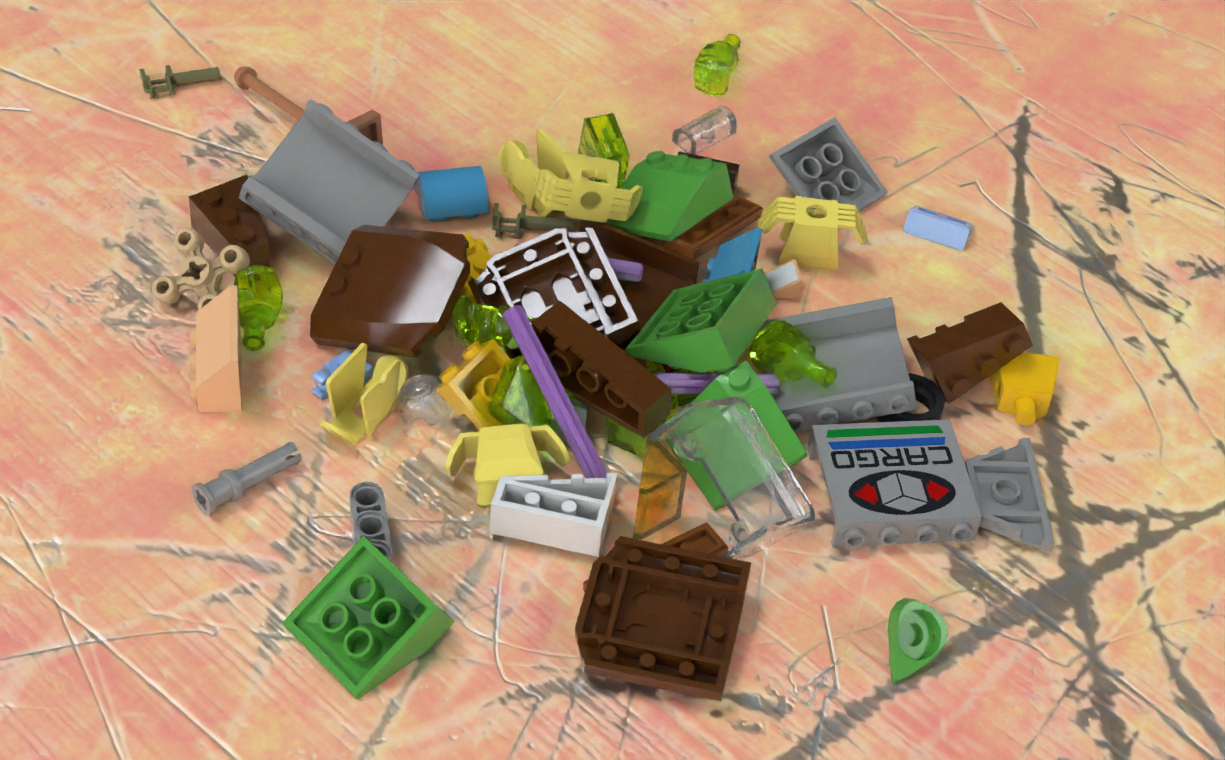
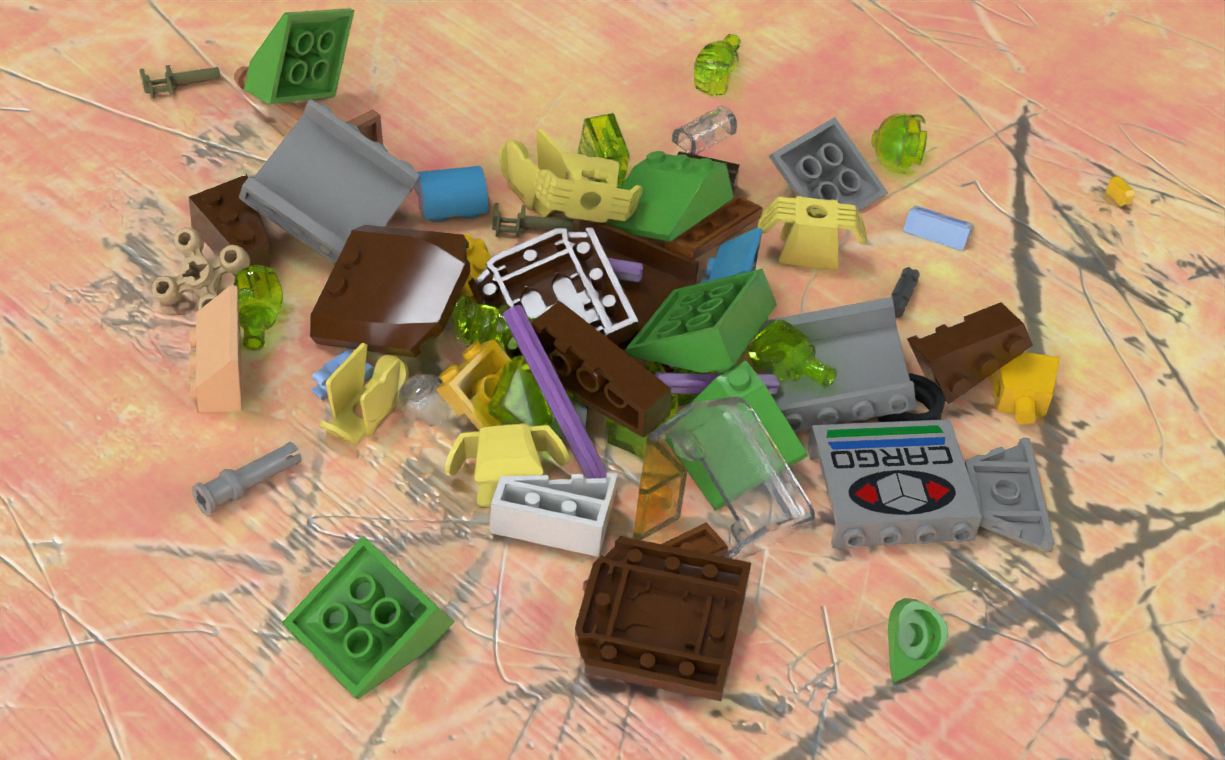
(301, 57): none -> bright green slope
(369, 516): light grey beam -> none
(785, 280): slope -> none
(900, 142): none -> clear neon green cylinder
(904, 290): none -> dark grey axle
(1120, 191): none -> yellow piece

